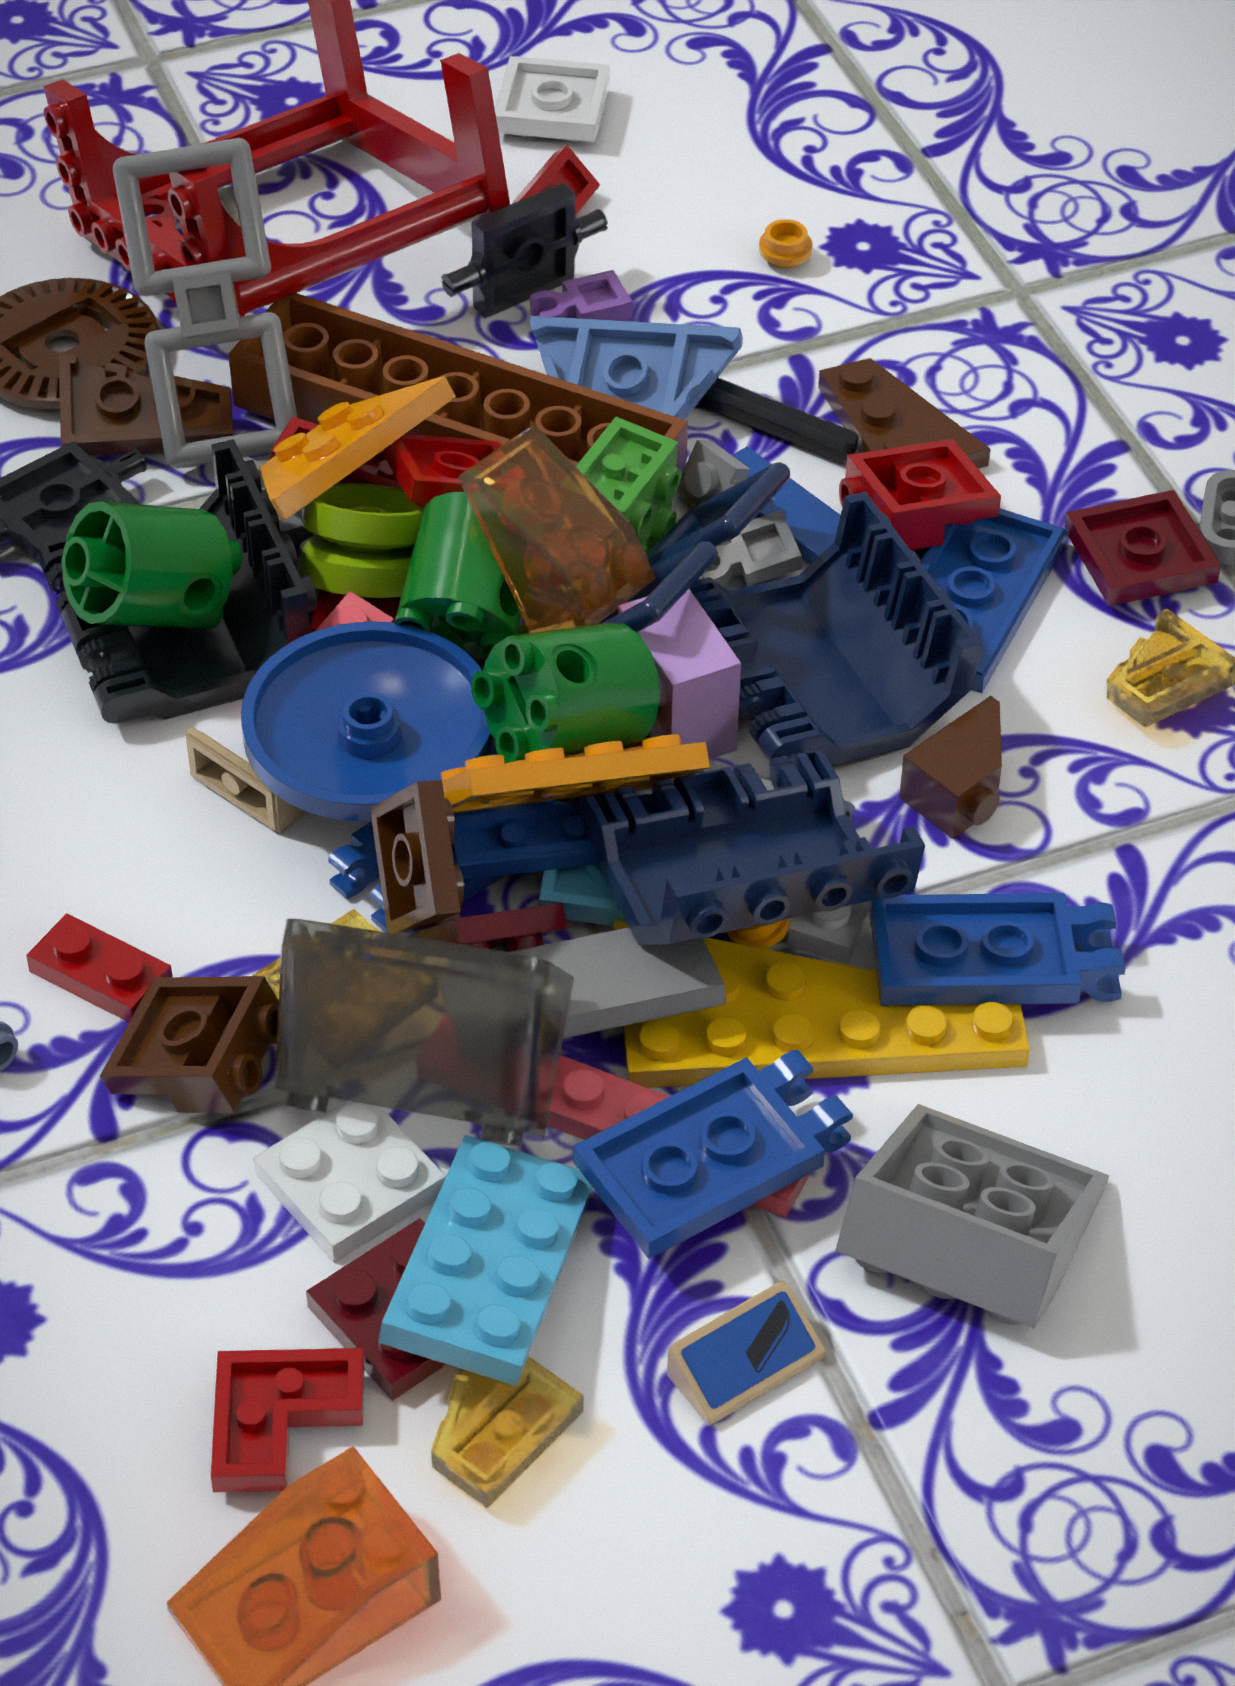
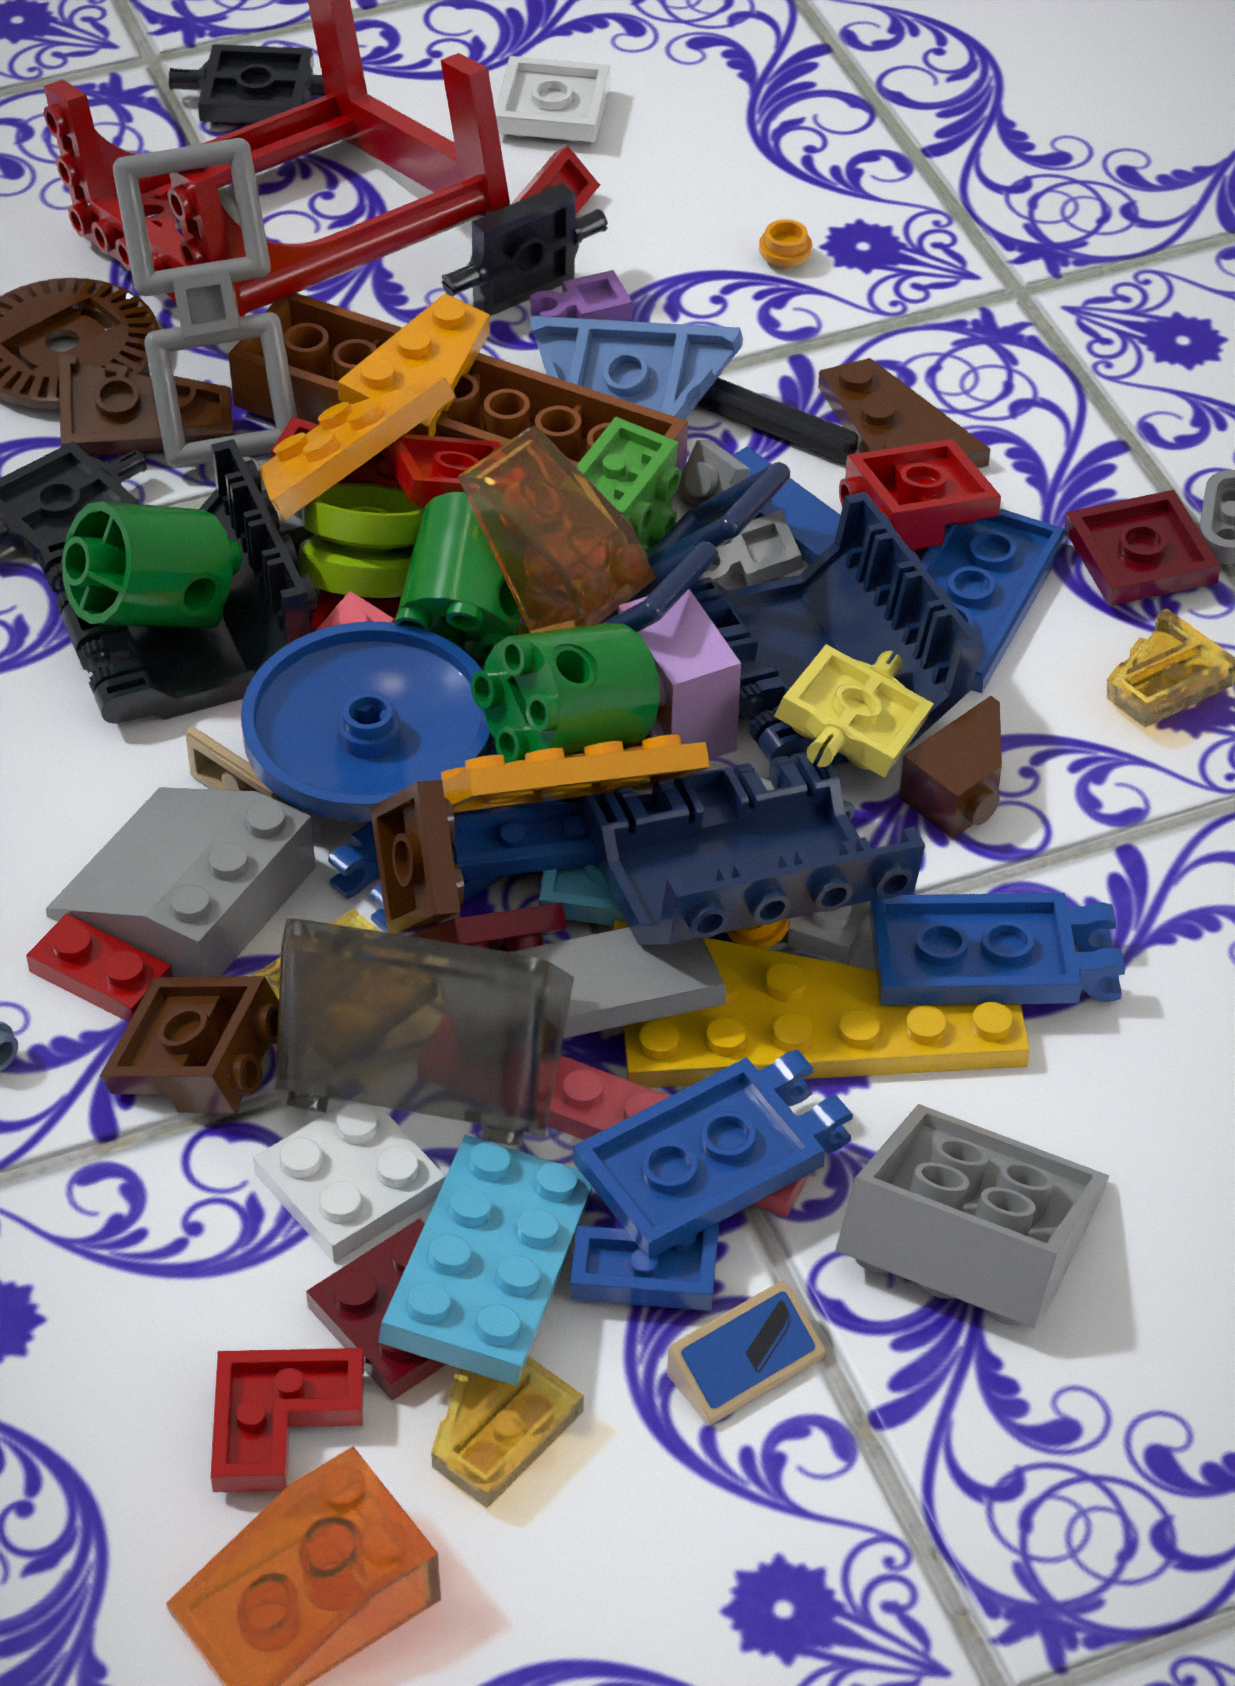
(194, 876): none -> light grey slope
(250, 82): none -> black plate
(432, 345): none -> light orange wing
(615, 1270): none -> blue plate
(854, 710): none -> light yellow plate

